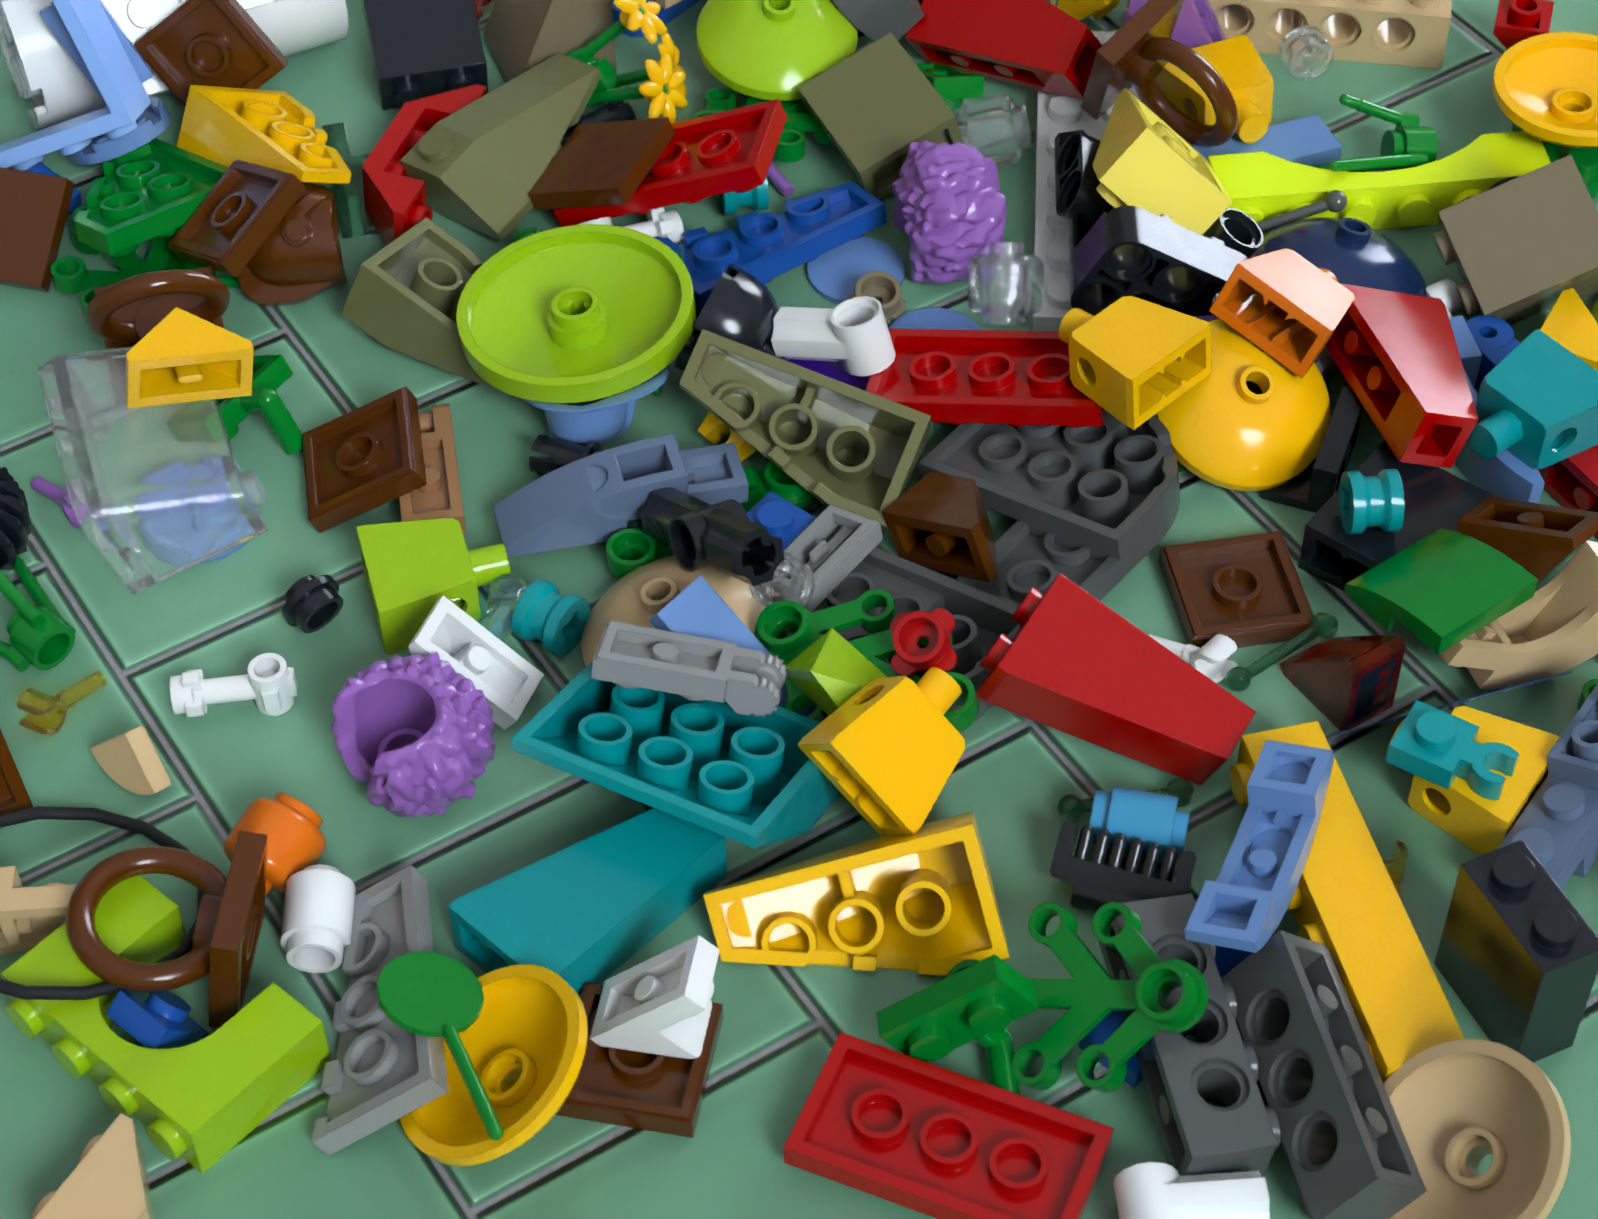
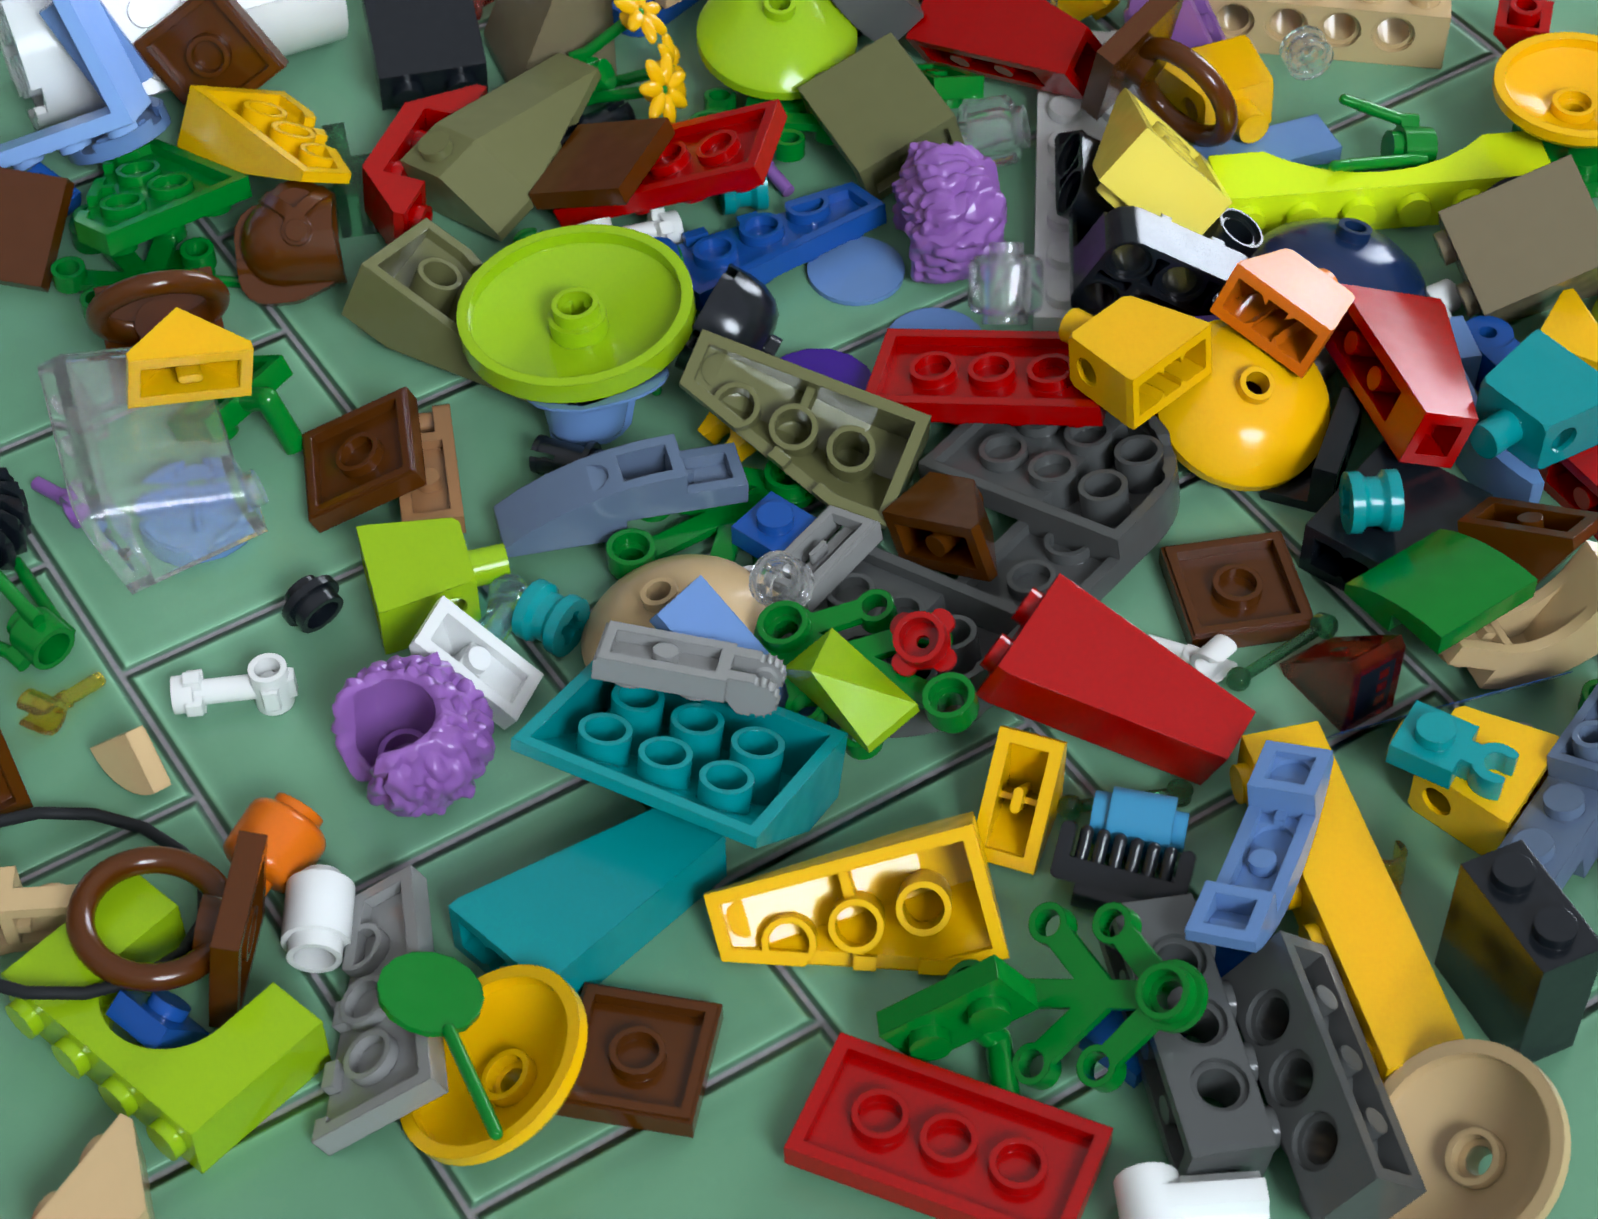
(236, 217): reddish brown tile -> none
(660, 1003): white slope -> none
(712, 536): black piece -> none
(848, 334): white piece -> none
(883, 288): dark tan plate -> none
(891, 749): yellow torso -> none
(1021, 798): none -> yellow slope
(1334, 201): dark grey hinge -> none

